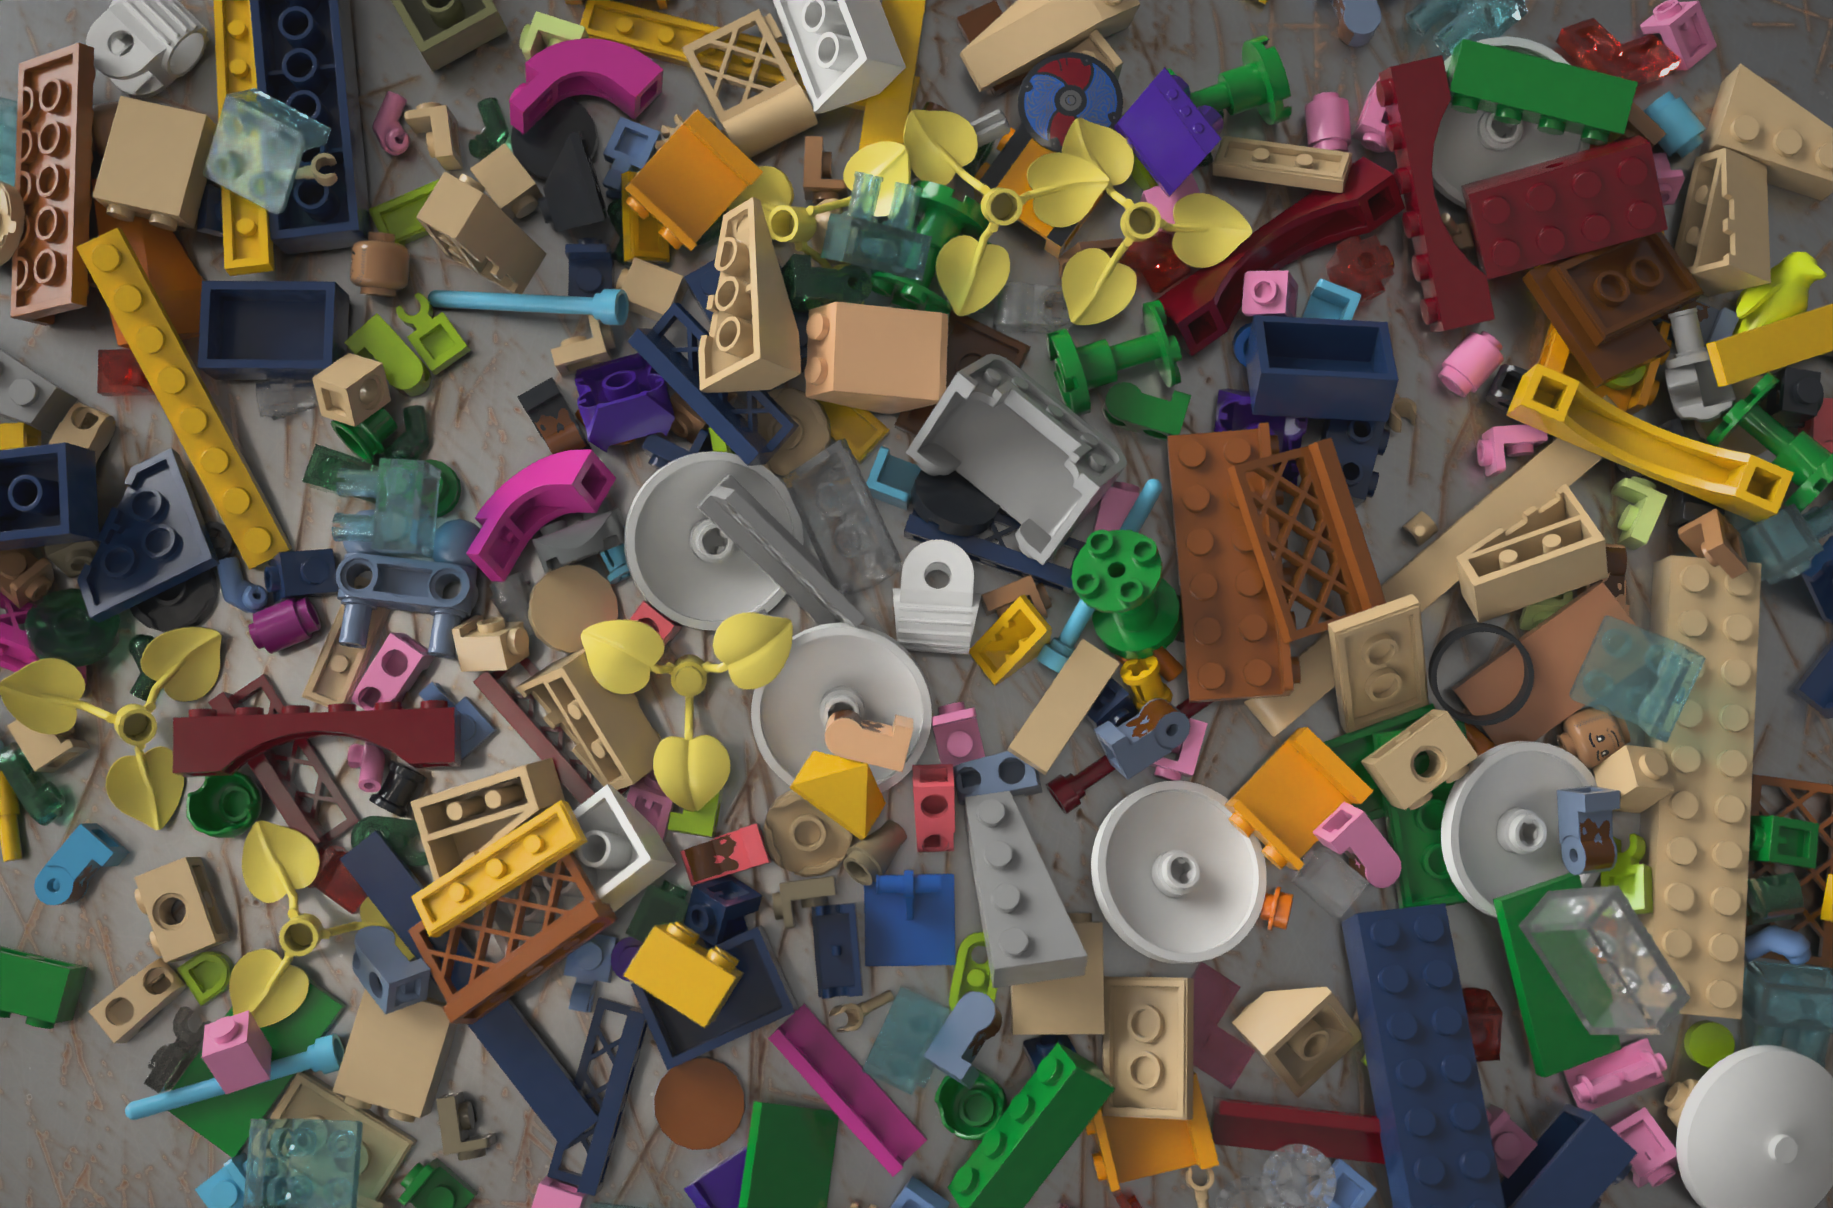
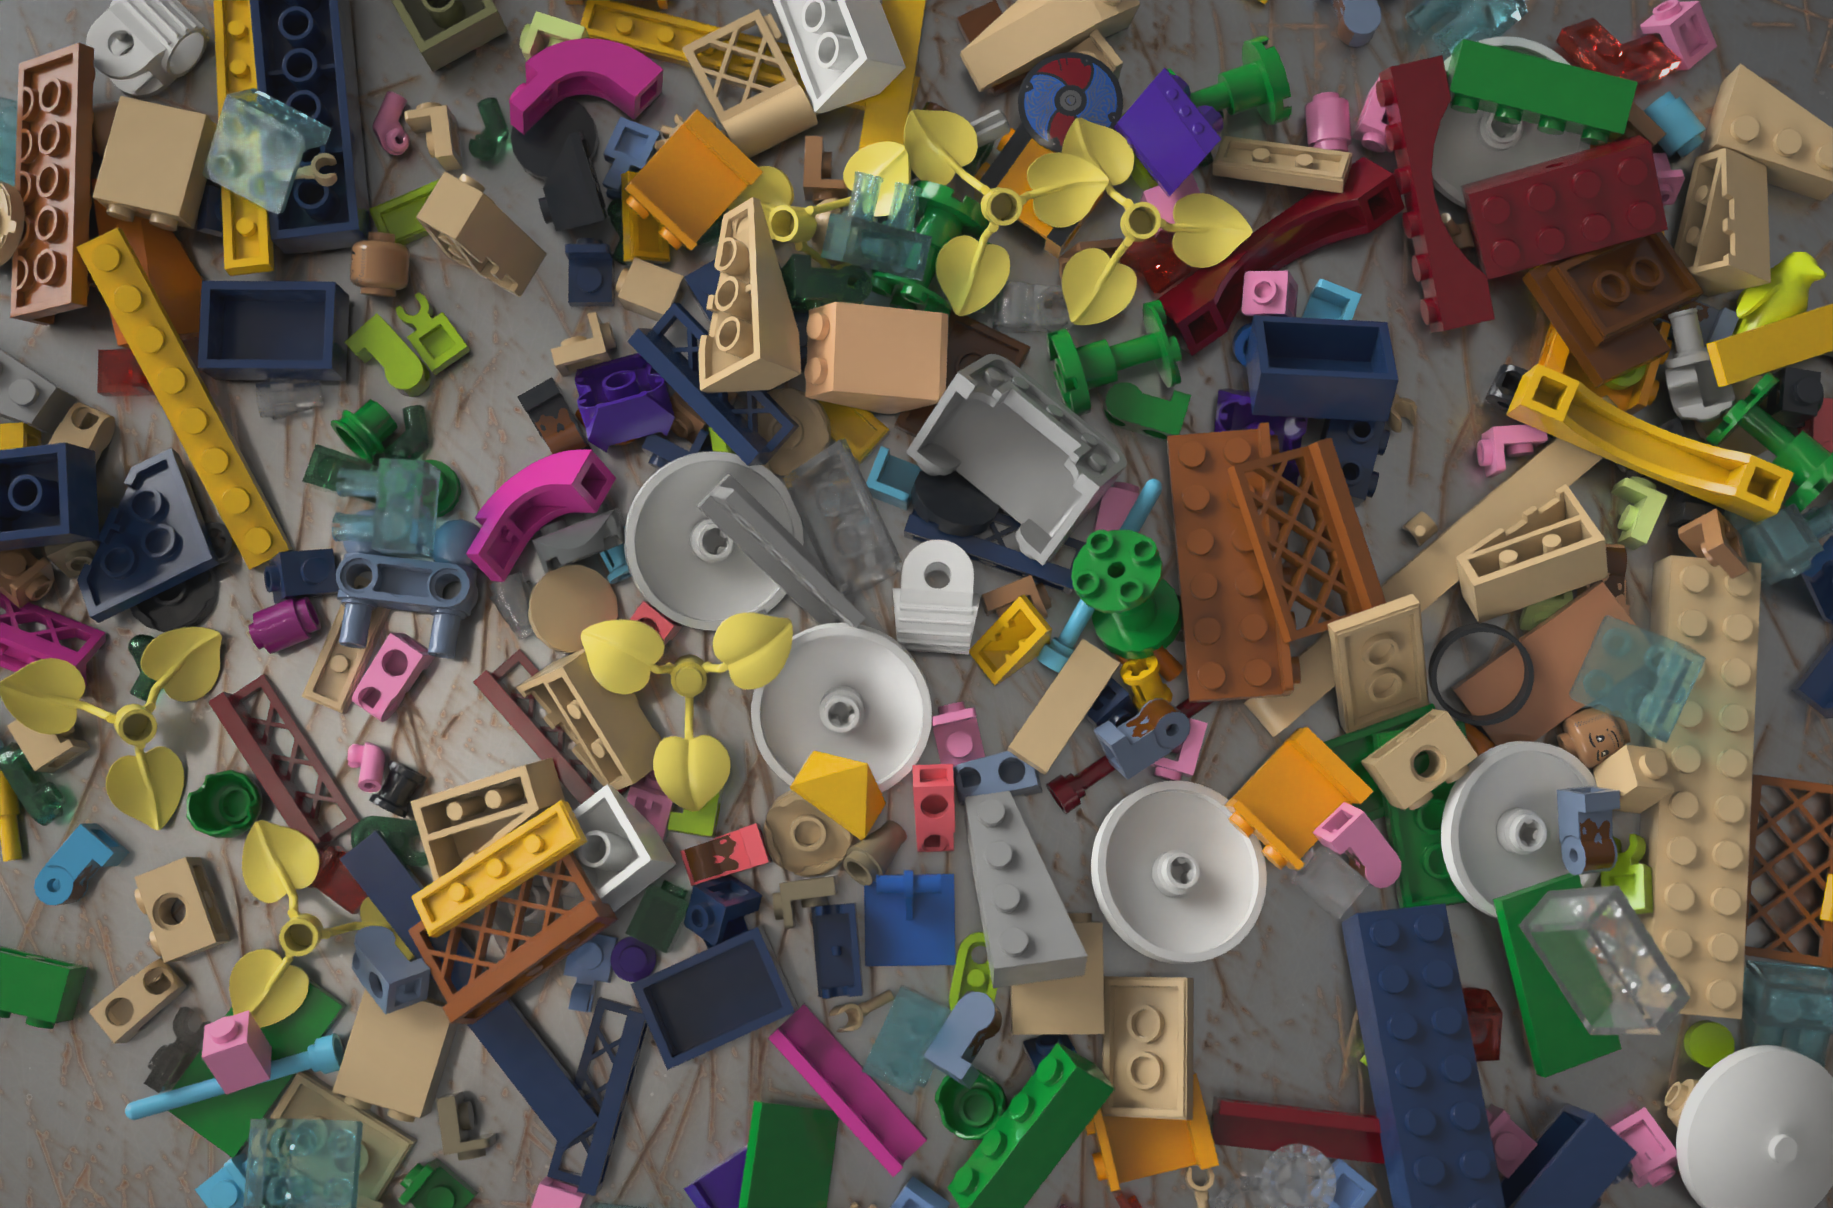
(65, 631): clear green tile -> none
(207, 975): lime tile -> none
(223, 744): dark red arch -> none
(239, 591): medium blue arm -> none
(351, 389): tan brick -> none
(474, 724): medium blue plate -> none
(490, 644): tan brick -> none
(507, 183): tan brick -> none
(609, 306): medium azure piece -> none
(685, 972): yellow brick -> none
(700, 1103): dark orange tile -> none
(869, 741): light nougat leg -> none
(1214, 1048): clear pink tile -> none
(1277, 909): orange plate -> none
(1298, 1033): tan slope -> none
(1346, 272): clear red brick -> none
(1471, 363): bright pink brick -> none
(1615, 1075): bright pink hinge -> none
(1773, 898): clear green leg -> none
(1778, 940): medium blue arm -> none
(1783, 841): green bracket -> none

